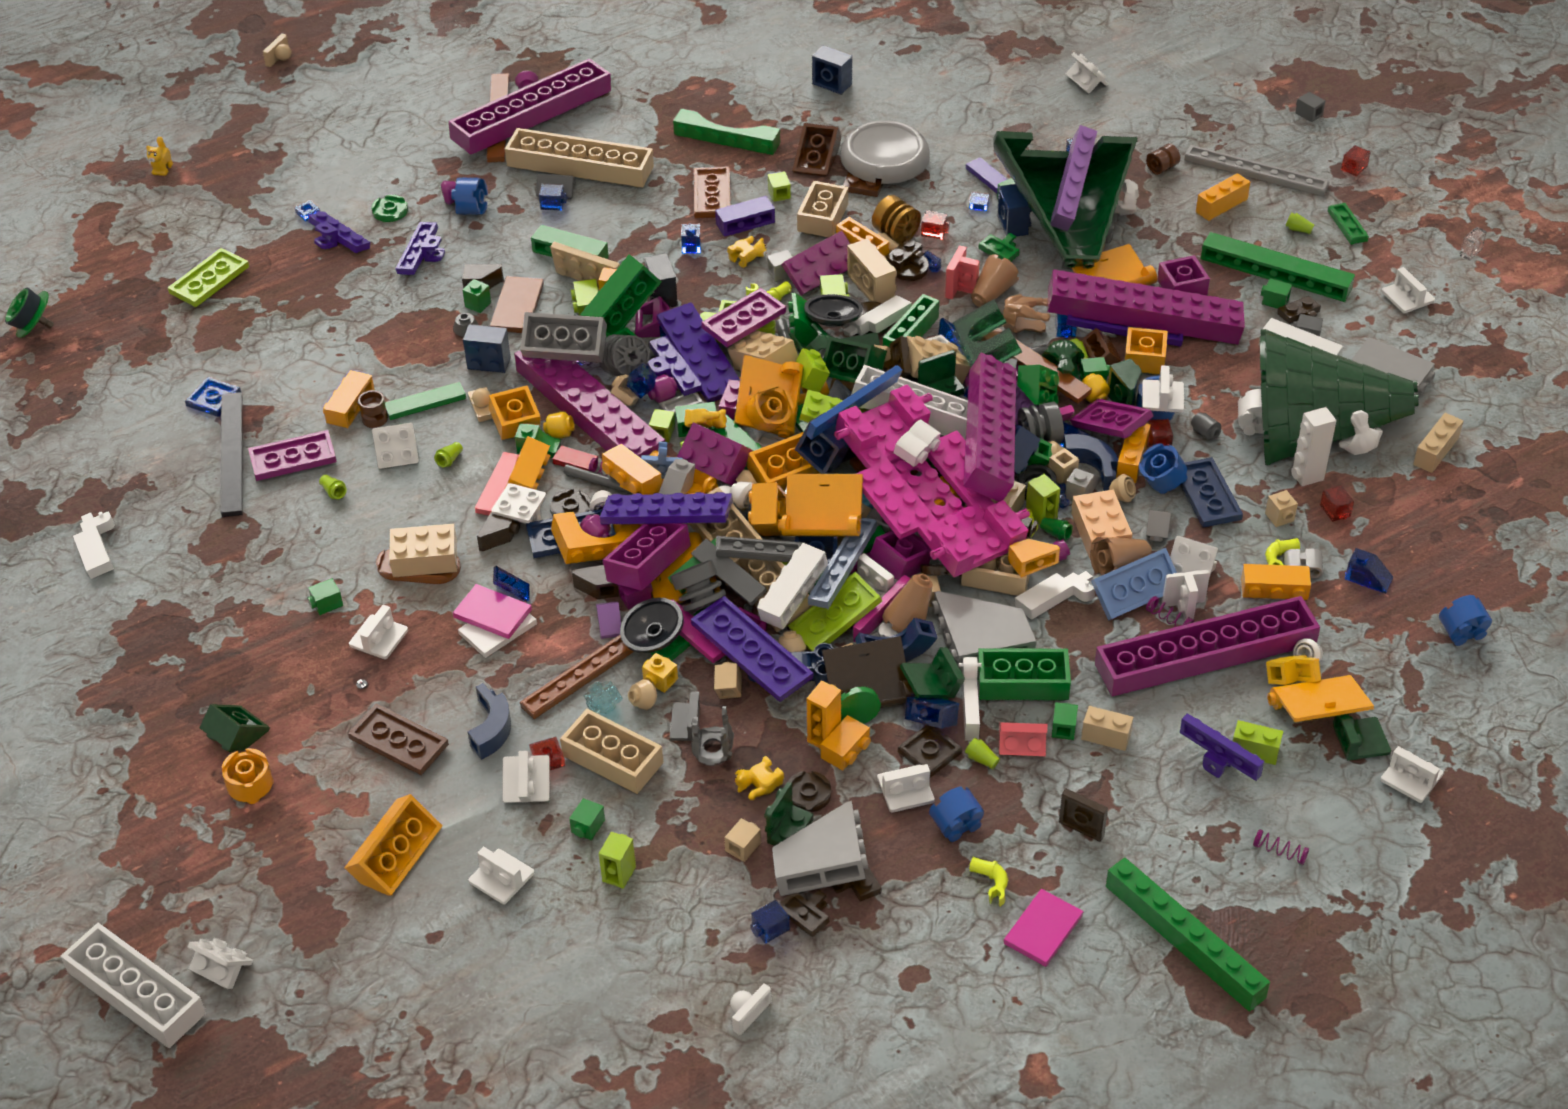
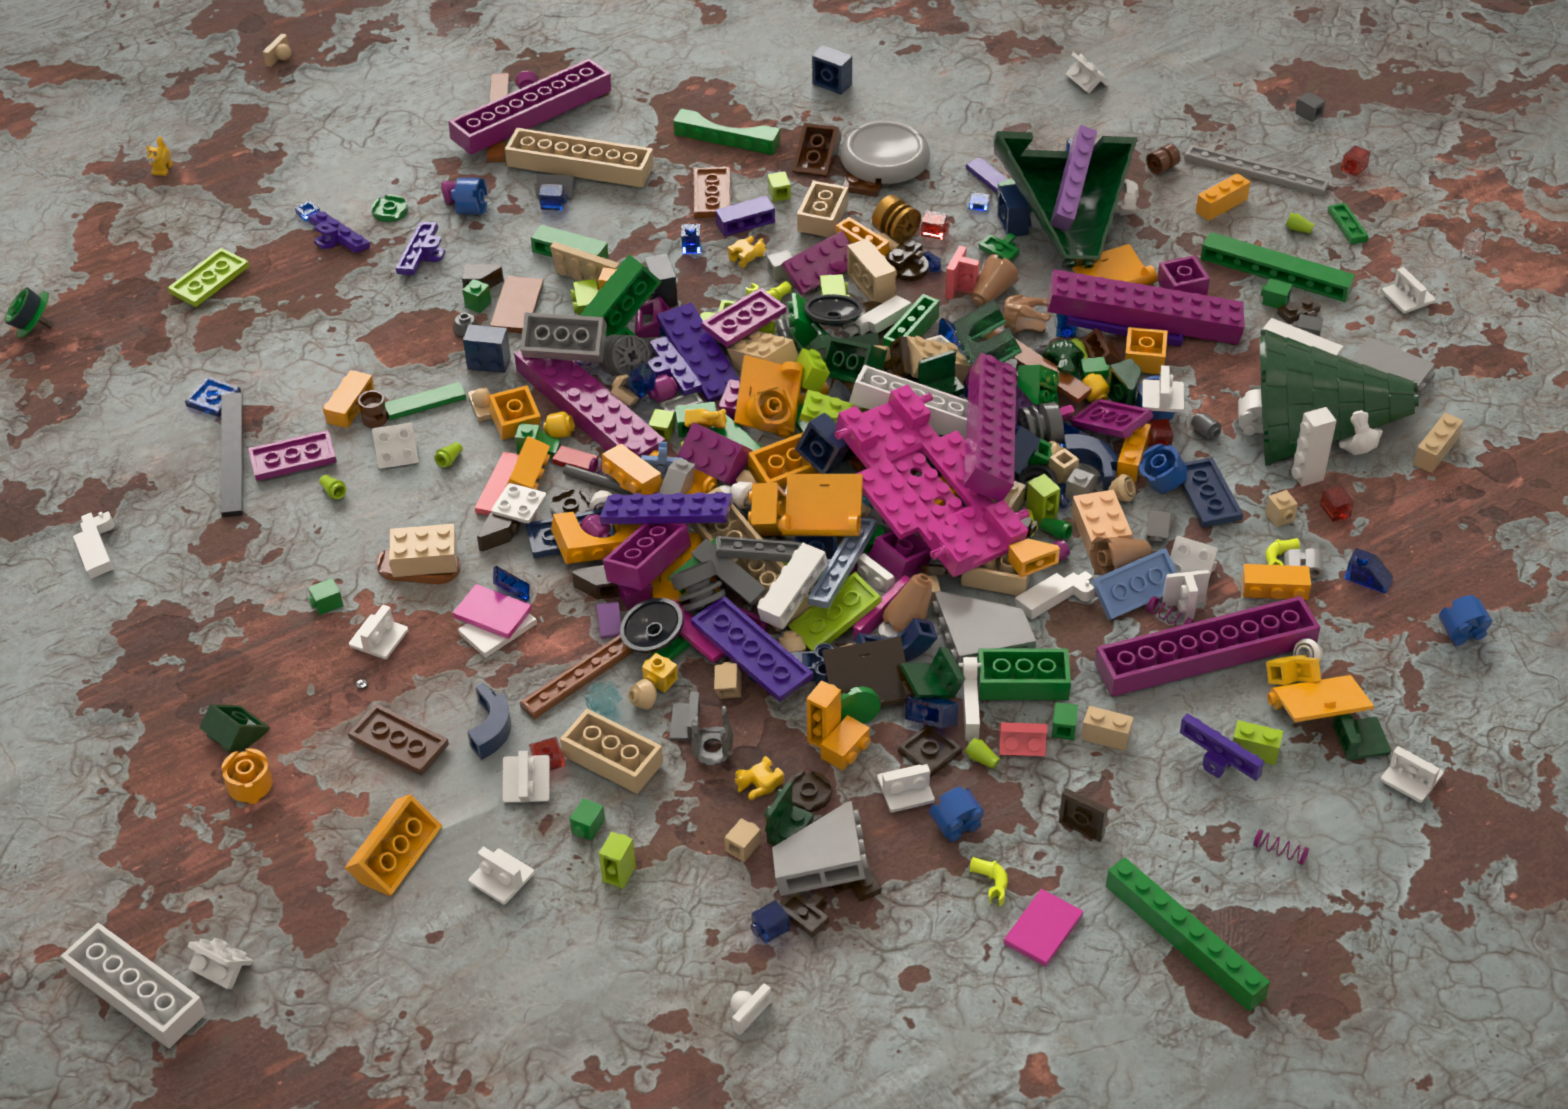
(857, 399): blue tile -> none
(917, 443): white brick -> none

